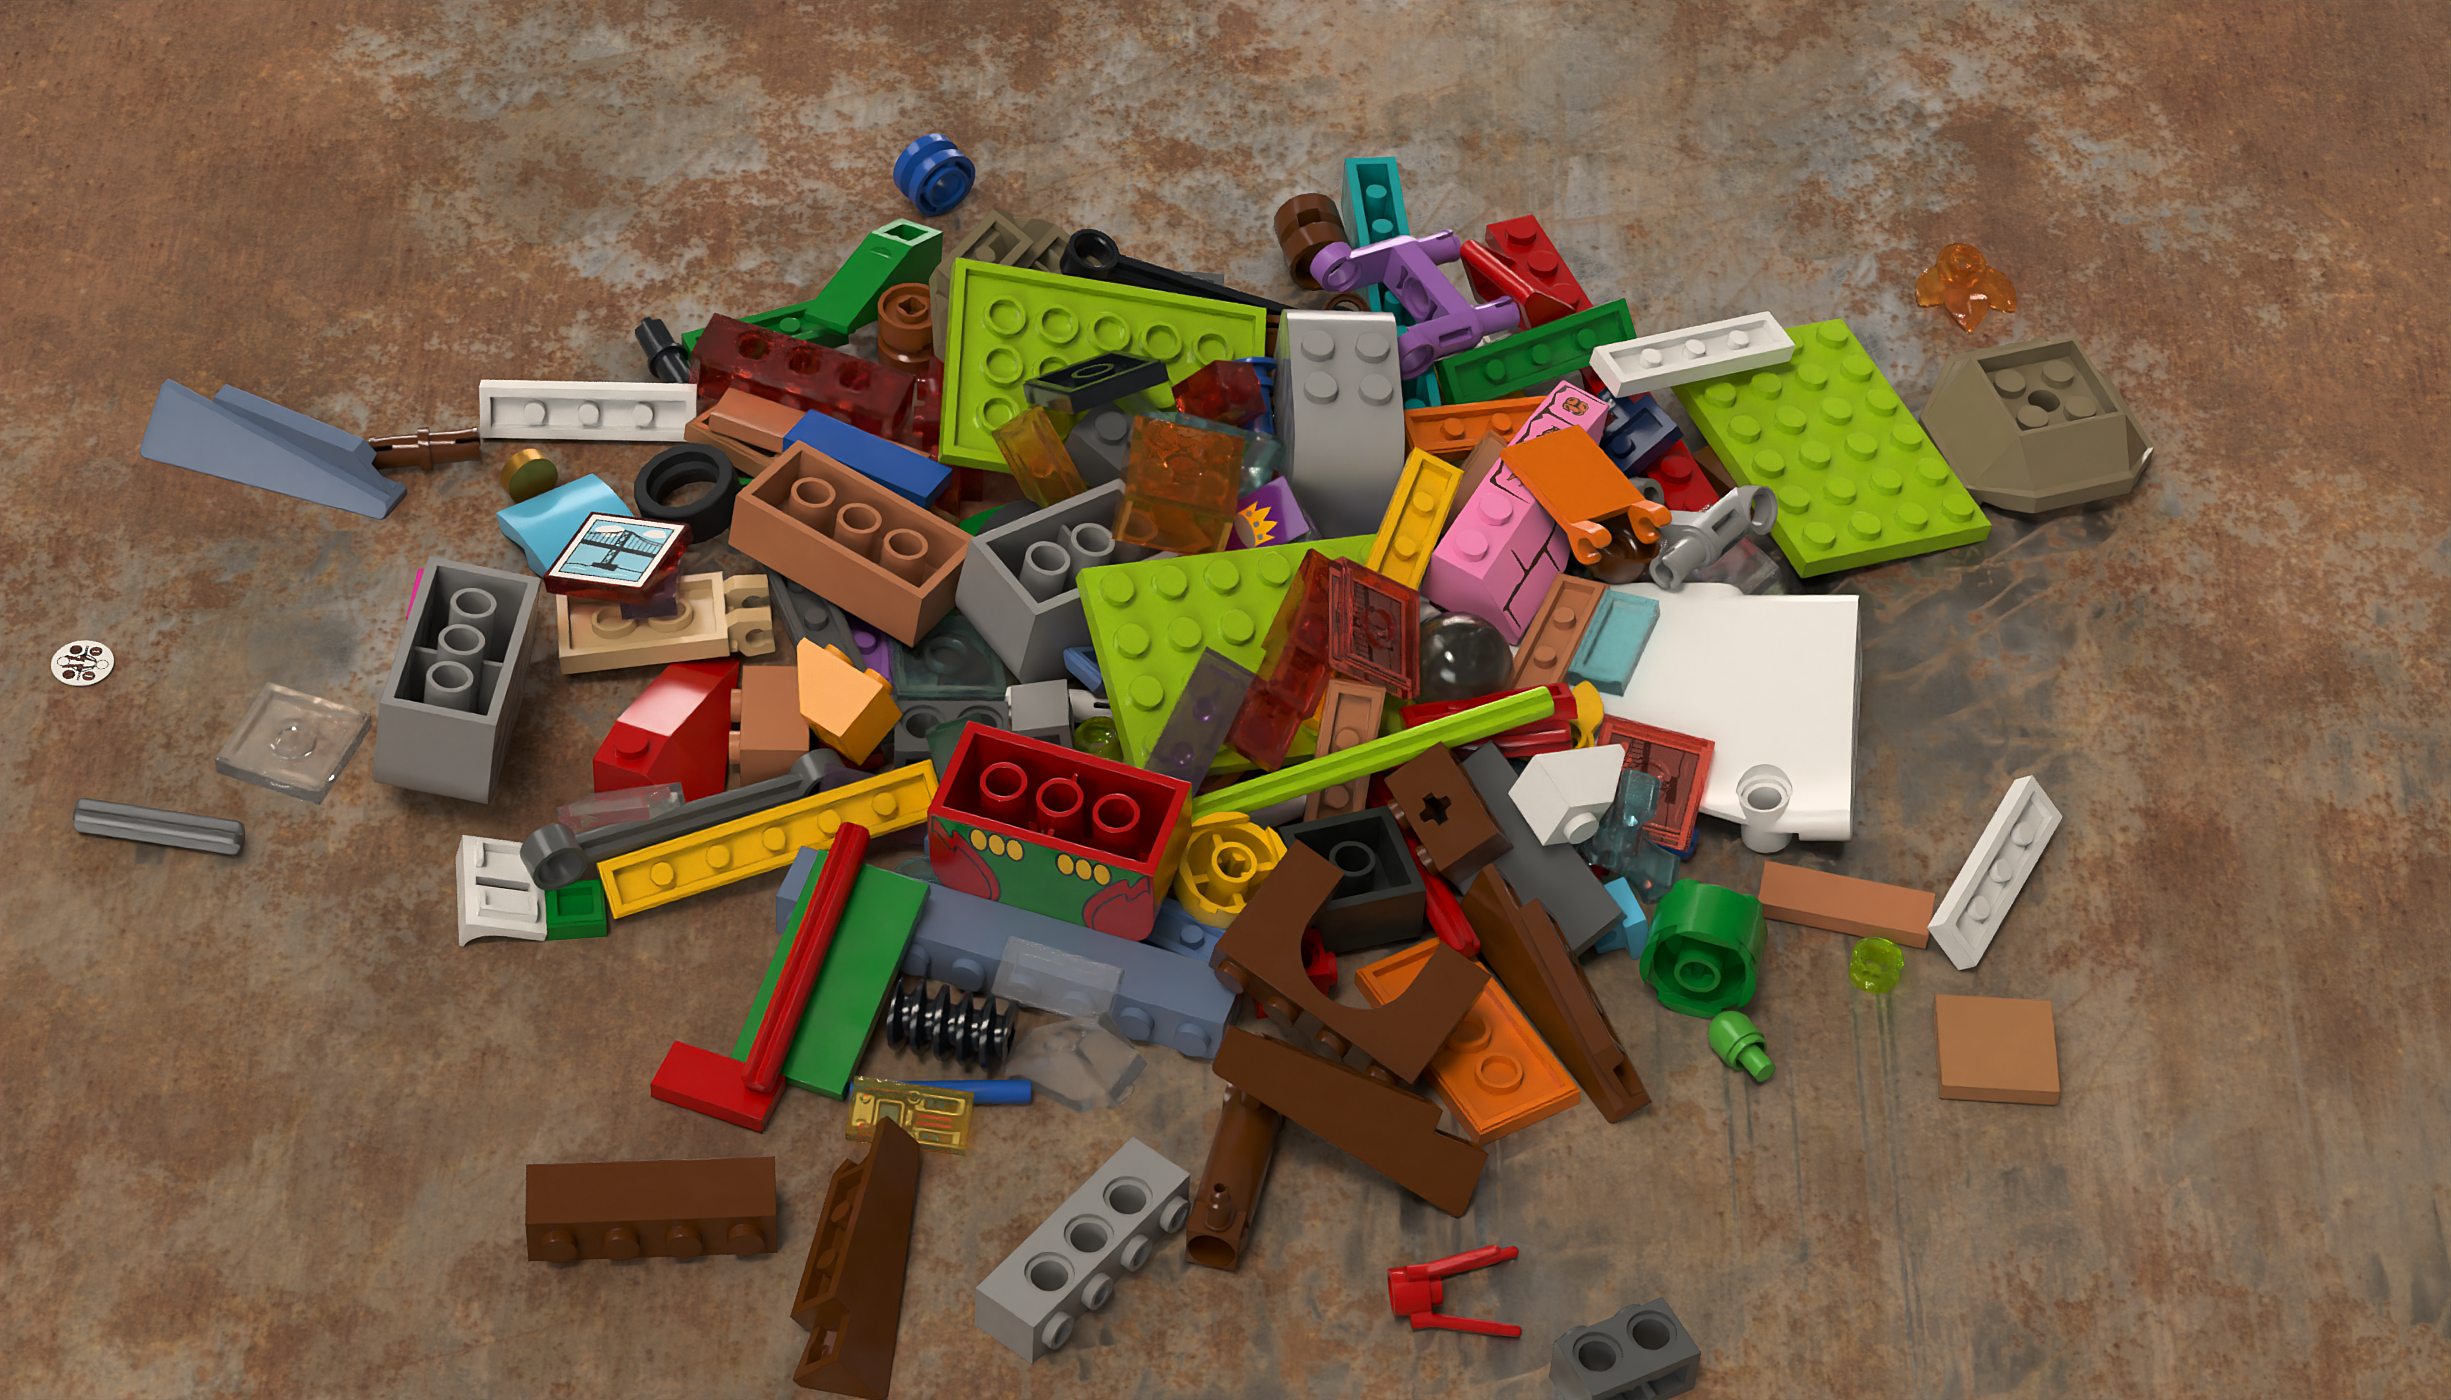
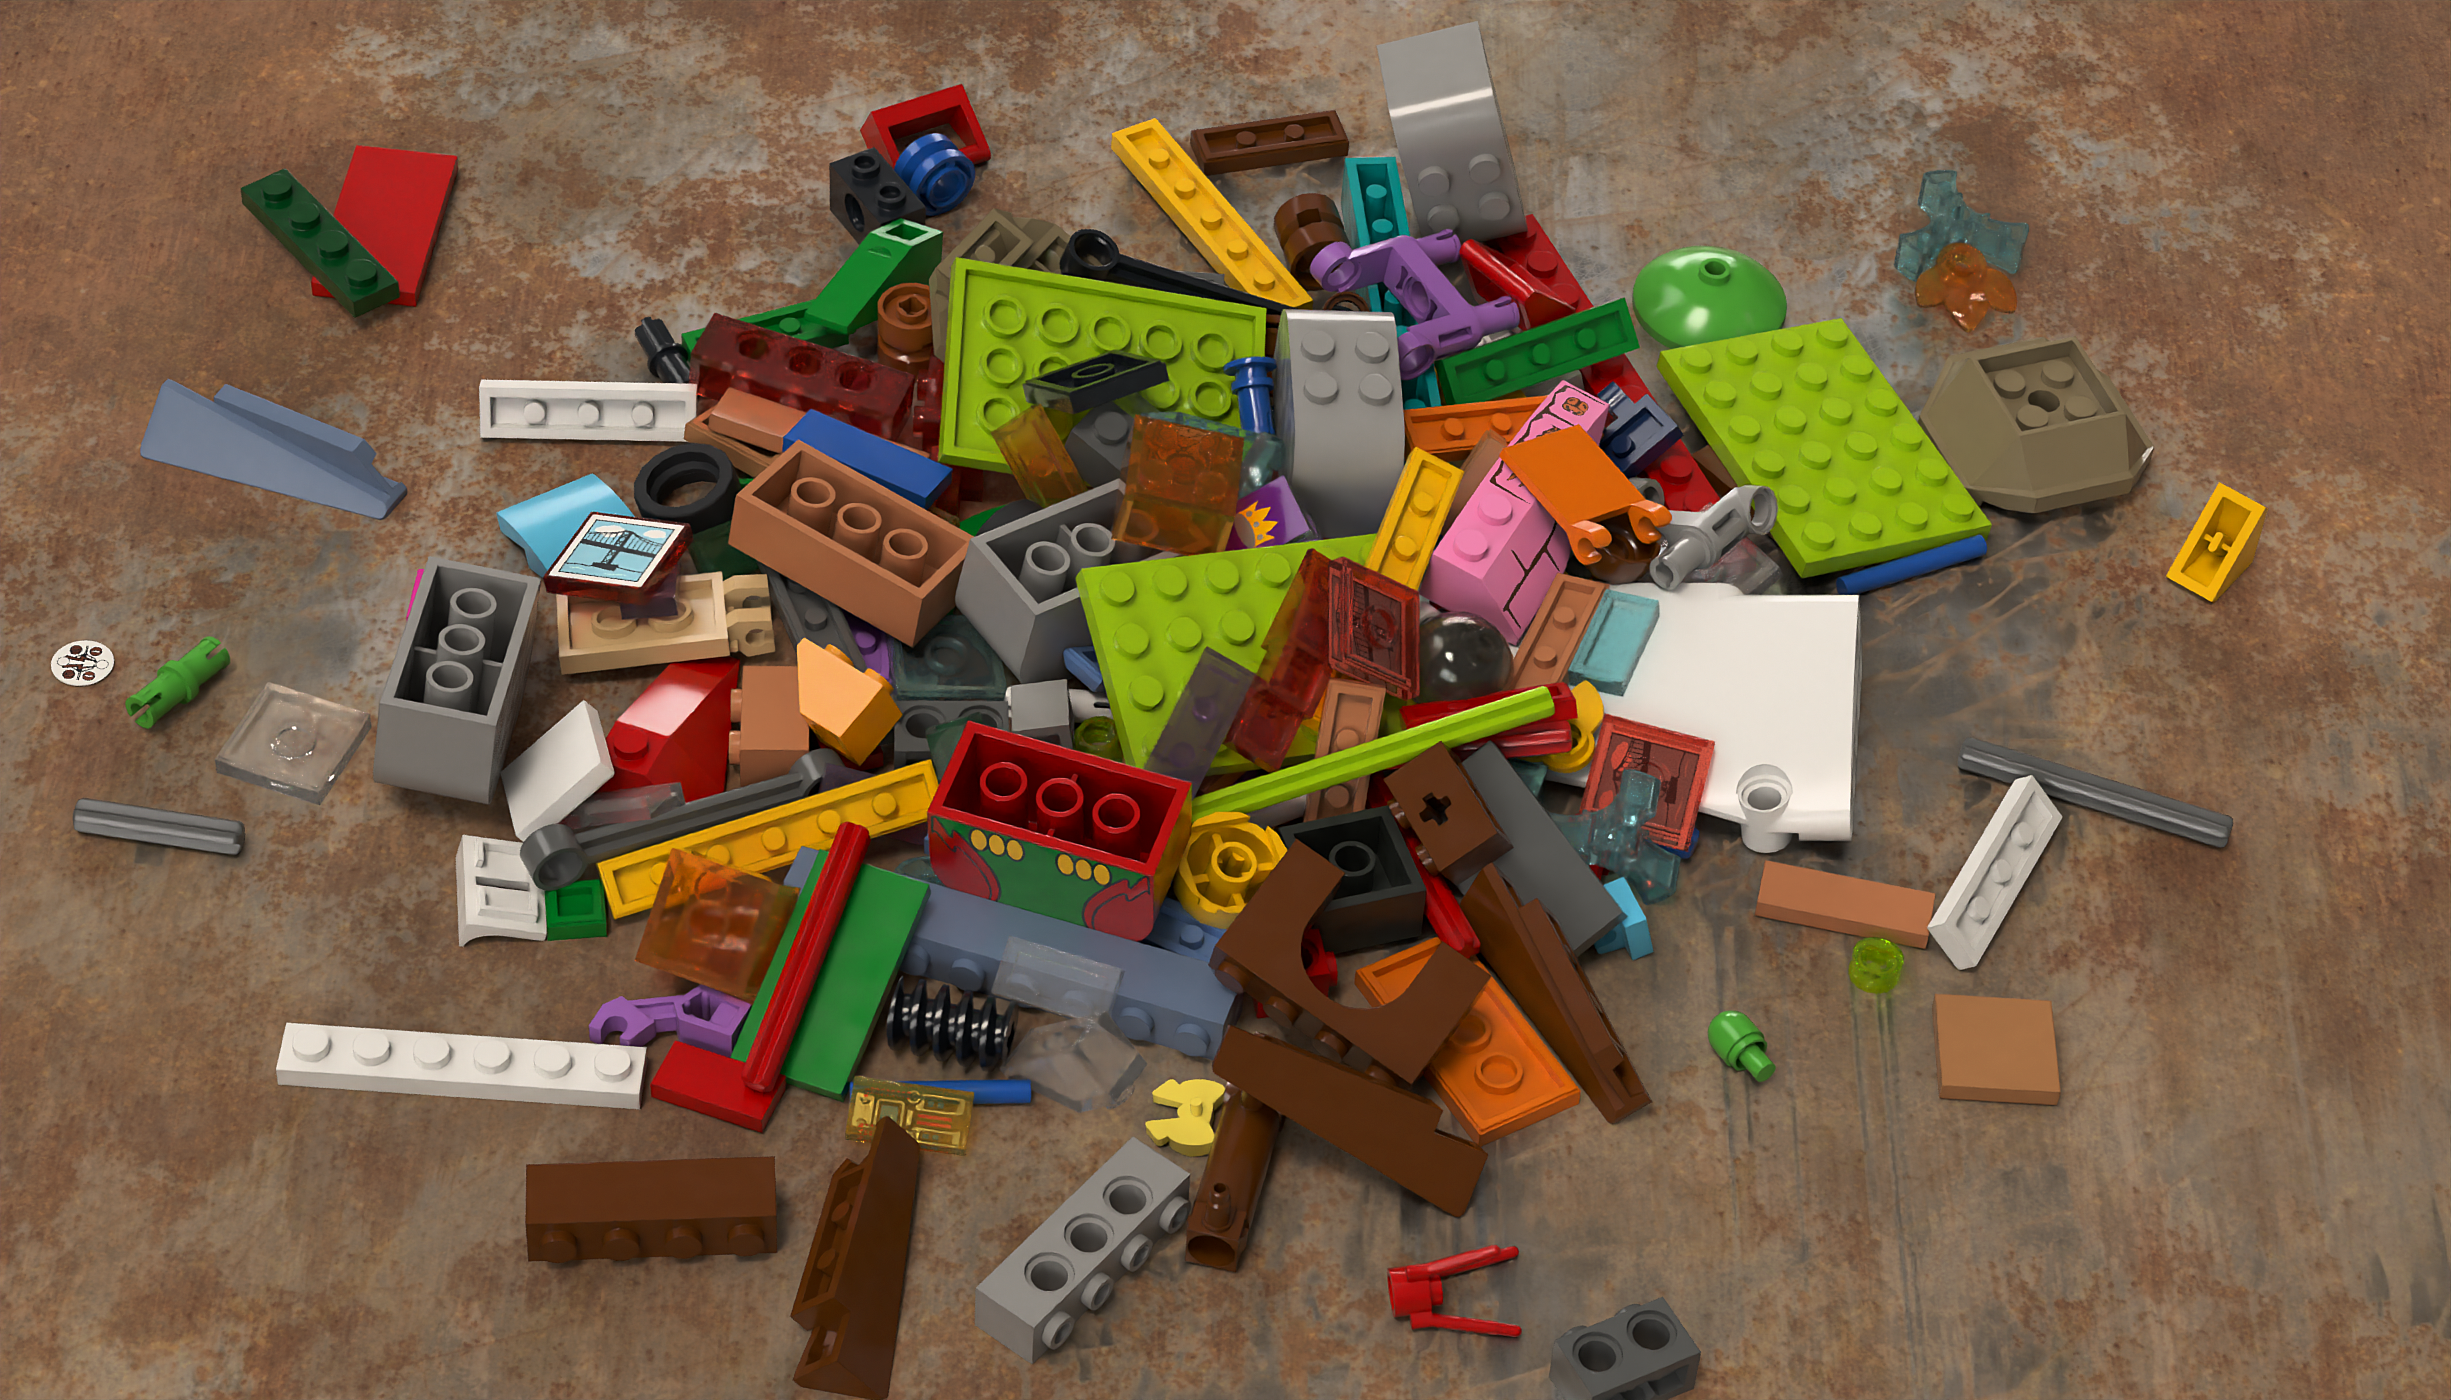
(177, 682): none -> bright green pin
(320, 242): none -> dark green plate
(395, 210): none -> red tile
(426, 448): reddish brown pin -> none
(462, 1066): none -> white plate
(528, 475): pearl gold tile -> none
(557, 771): none -> white tile
(644, 1018): none -> medium lavender piece
(713, 553): none -> clear green tile
(716, 923): none -> clear orange brick
(870, 194): none -> black brick
(924, 113): none -> red tile
(1192, 1130): none -> light yellow piece
(1205, 215): none -> yellow plate
(1221, 393): clear red brick -> none
(1269, 142): none -> reddish brown tile
(1452, 134): none -> light grey brick
(1568, 792): white slope -> none
(1691, 354): white plate -> none
(1704, 948): green brick -> none
(1706, 296): none -> bright green dish
(1912, 566): none -> blue bar
(1956, 223): none -> clear light blue piece
(2097, 792): none -> dark grey axle
(2219, 544): none -> yellow slope

